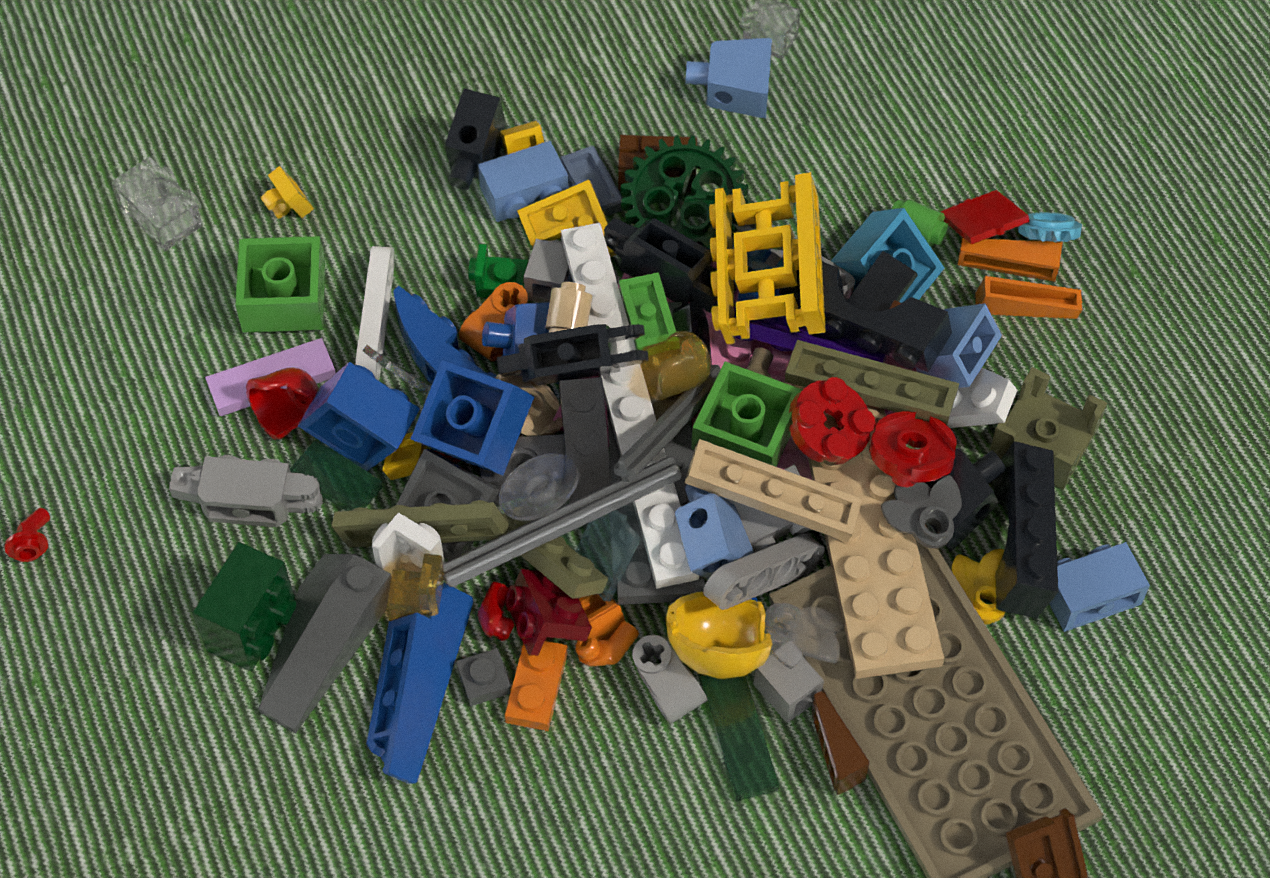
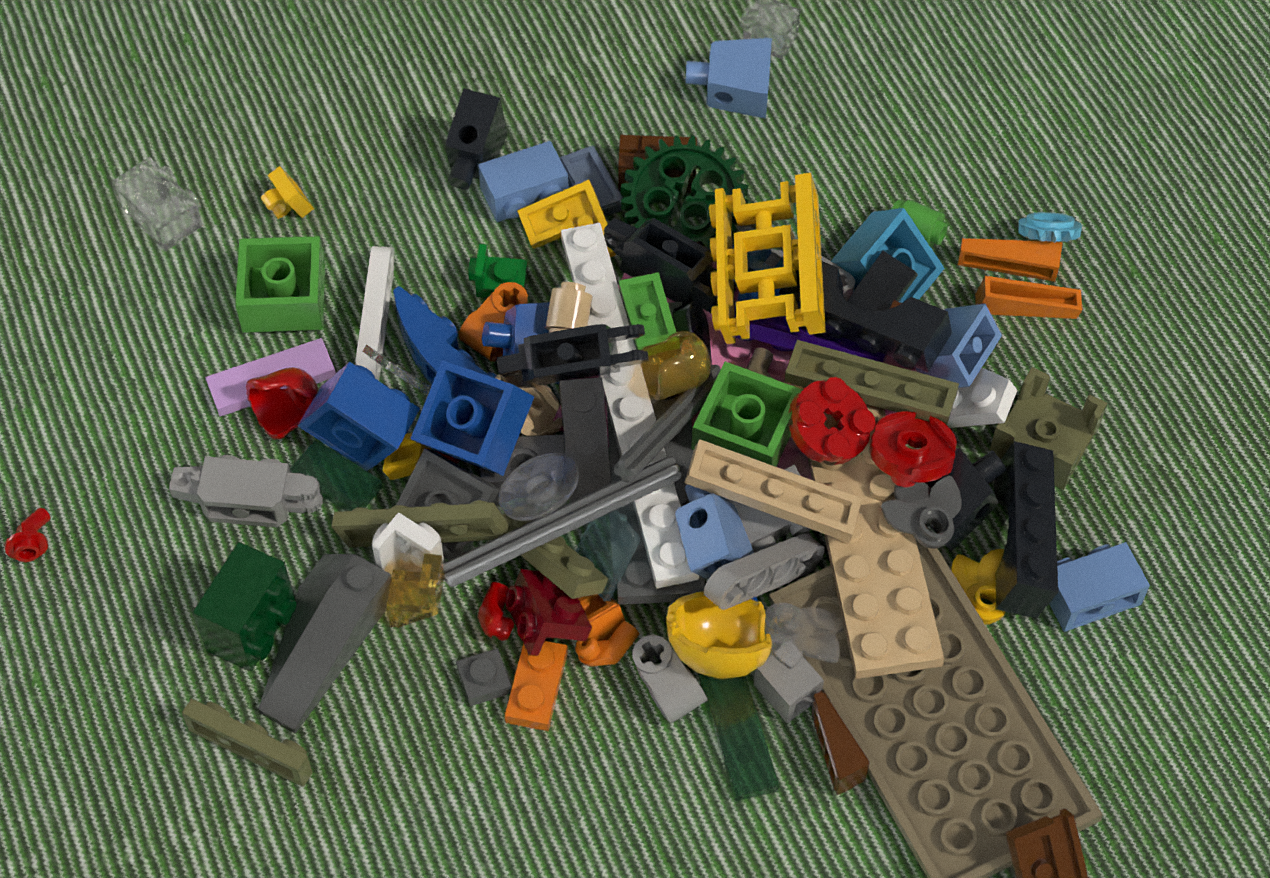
(248, 741): none -> olive plate
(413, 683): blue wedge -> none
(521, 137): yellow tile -> none
(546, 270): light grey brick -> none
(984, 217): red piece -> none

